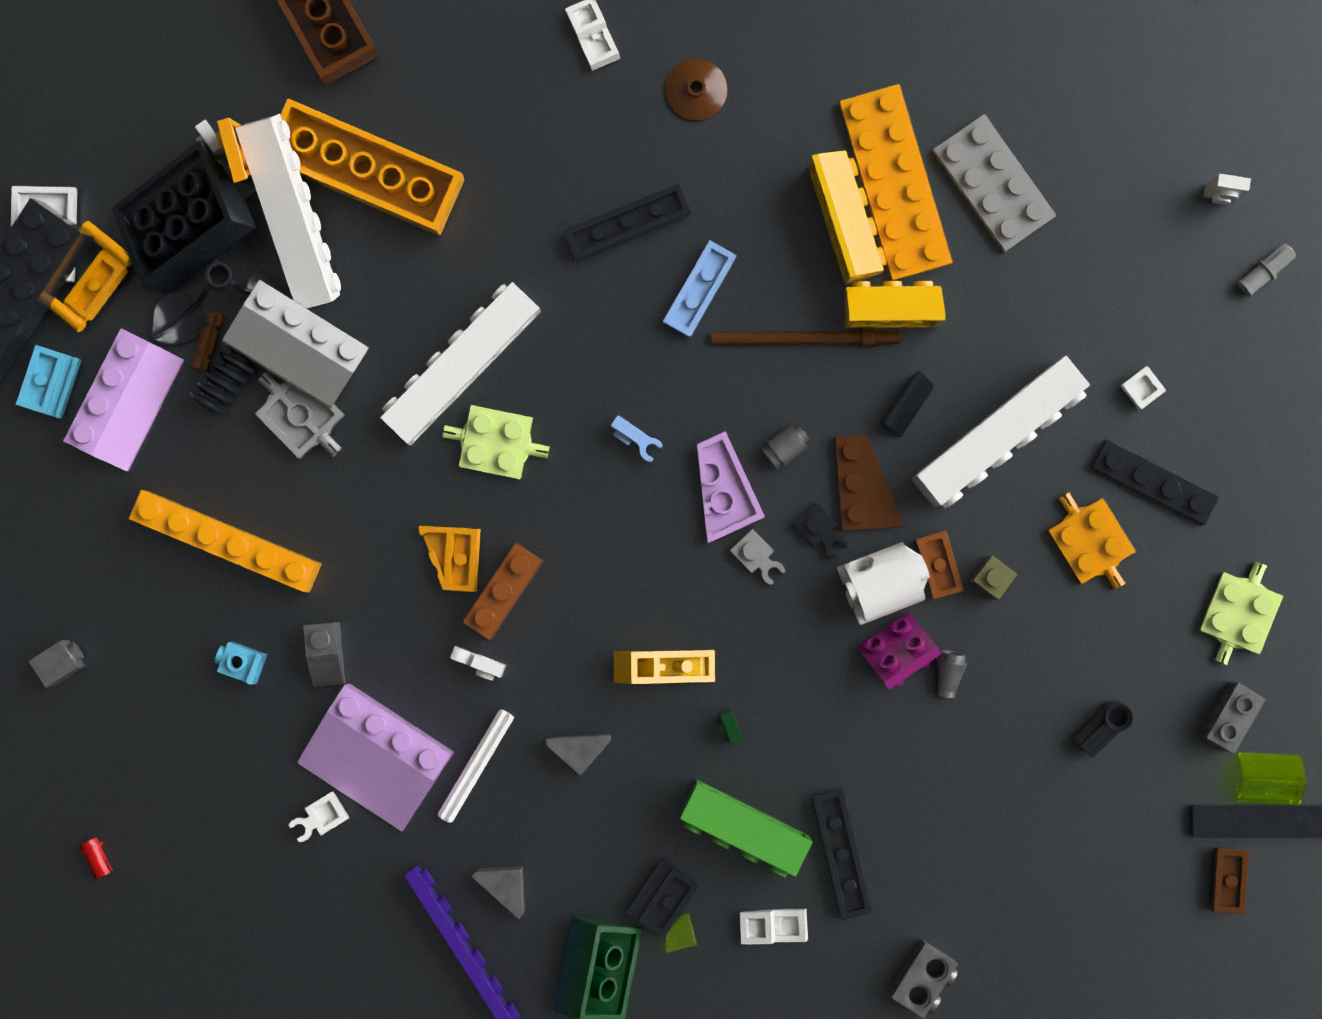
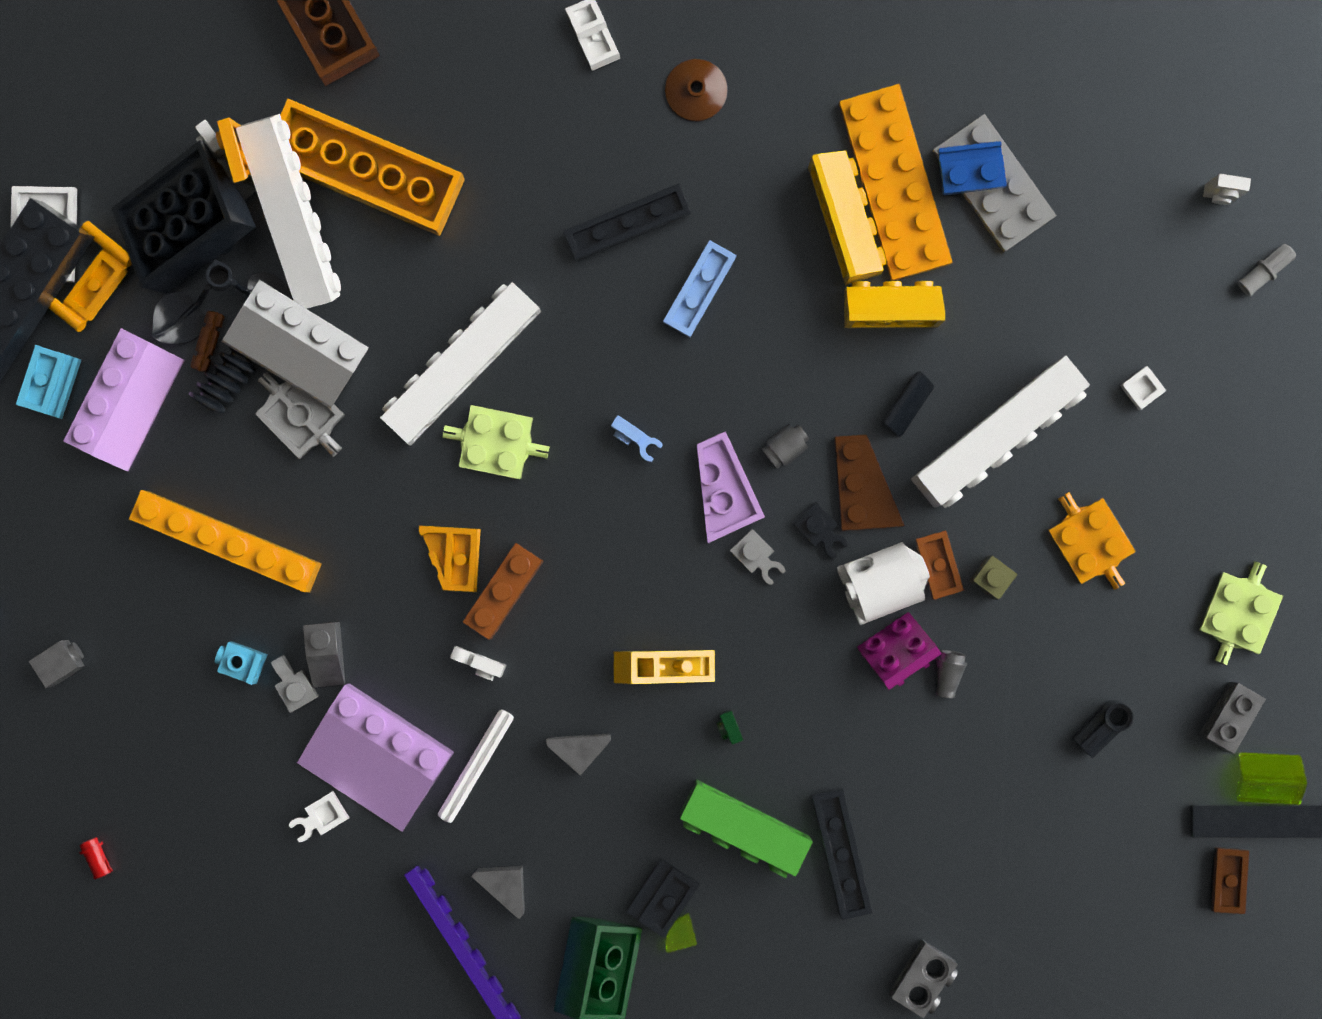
(295, 688): none -> light grey plate
(773, 926): white slope -> none
(866, 337): reddish brown bar -> none
(972, 168): none -> blue plate
(1155, 482): black plate -> none

